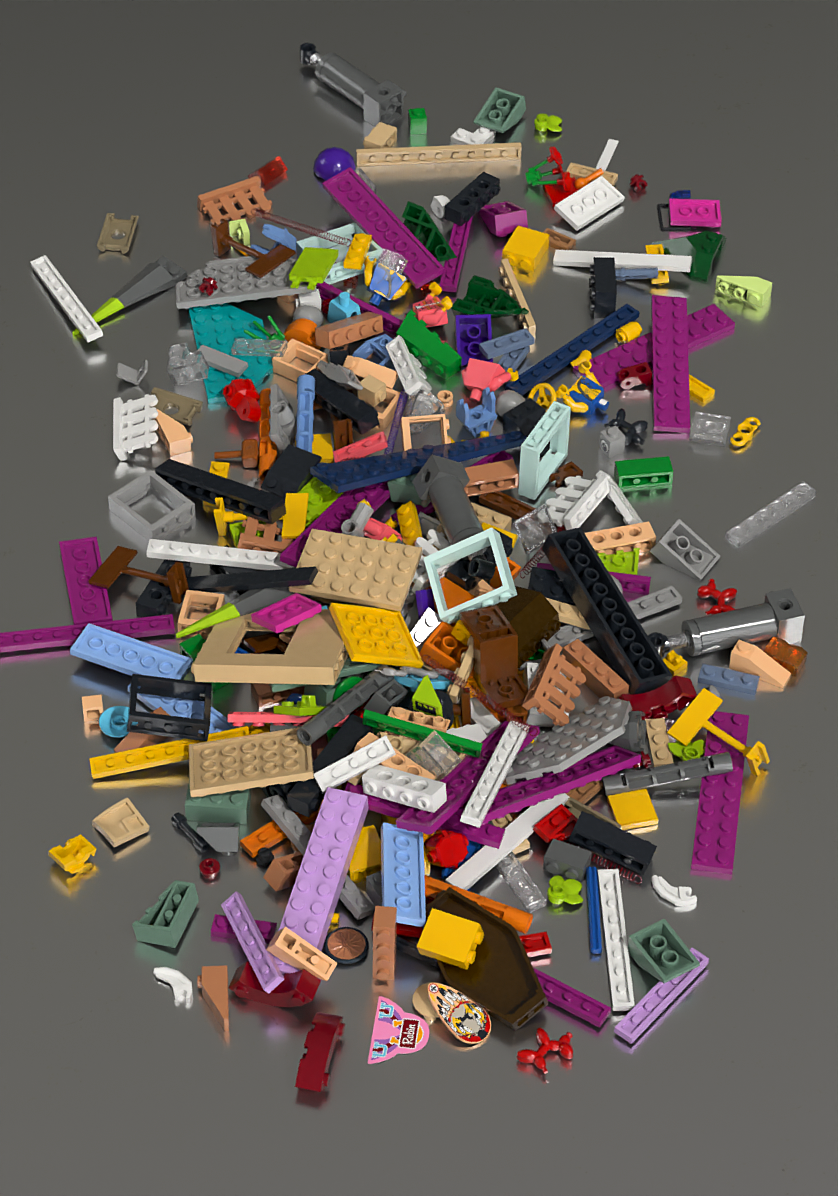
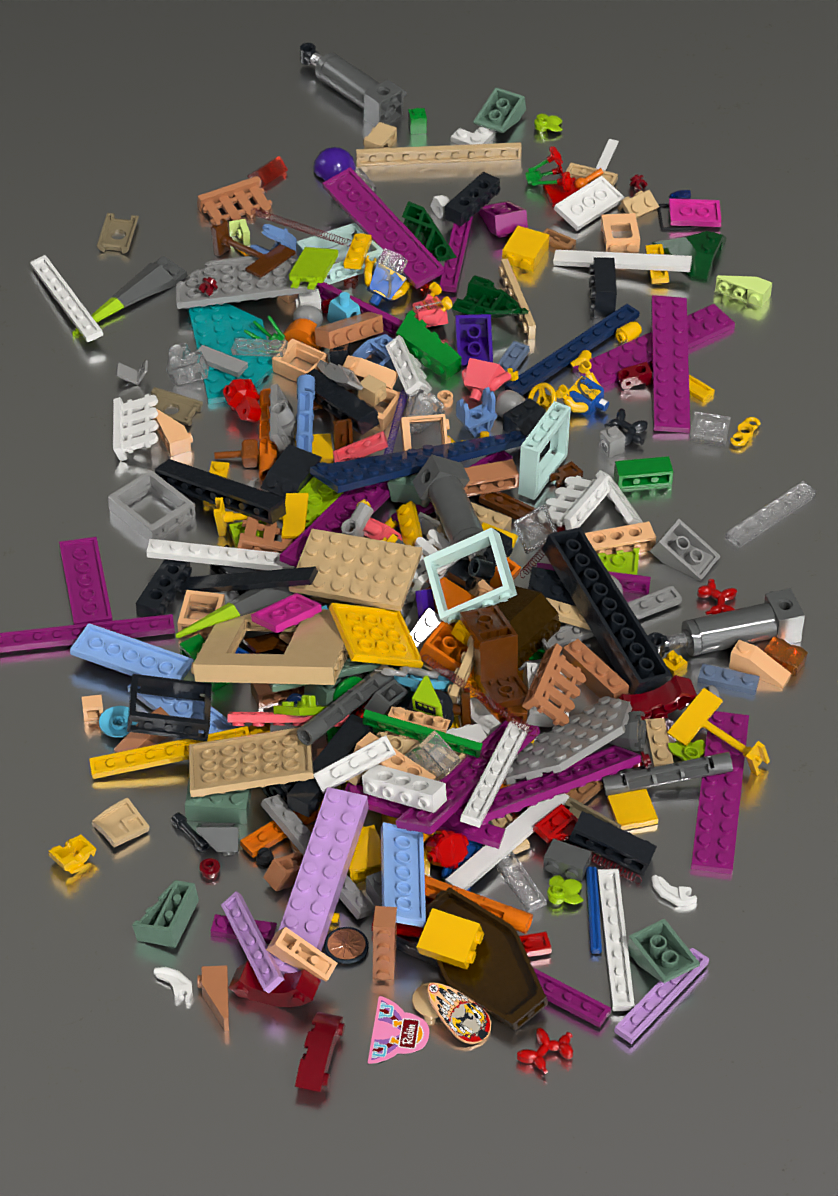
(118, 563): reddish brown piece -> none
(506, 343): sand blue plate -> none
(620, 222): none -> light nougat window
(638, 273): sand blue pin -> none
(640, 204): none -> tan bracket

